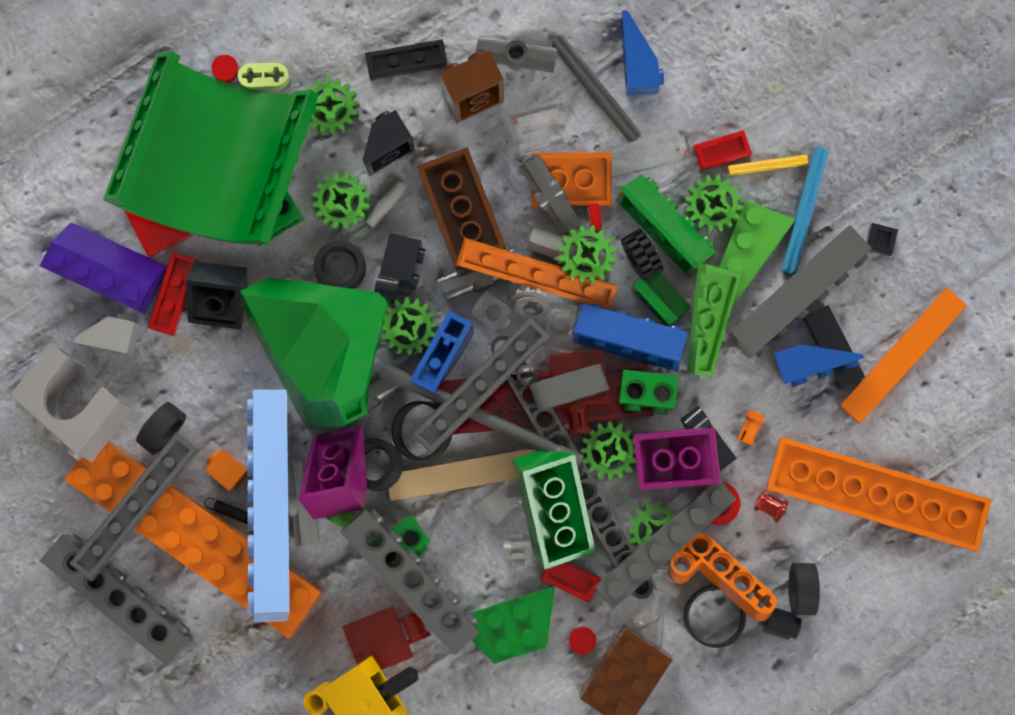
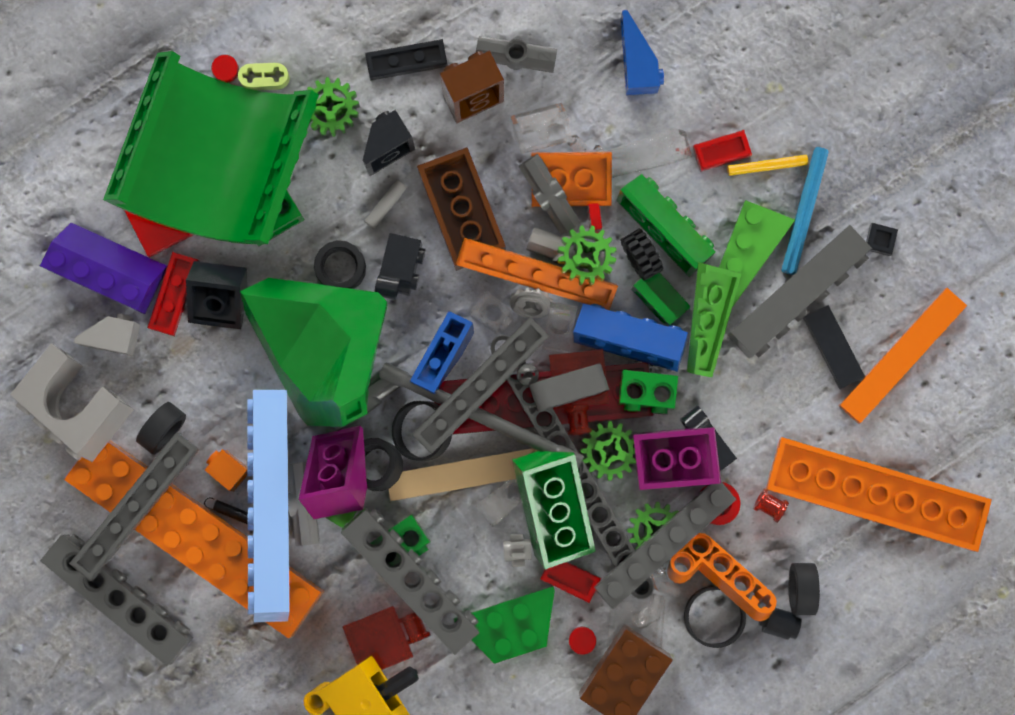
(332, 206): bright green gear -> none
(419, 320): bright green gear -> none
(464, 282): dark grey piece -> none
(596, 89): dark grey axle -> none
(705, 198): bright green gear -> none
(751, 427): orange pin -> none
(804, 360): blue slope -> none

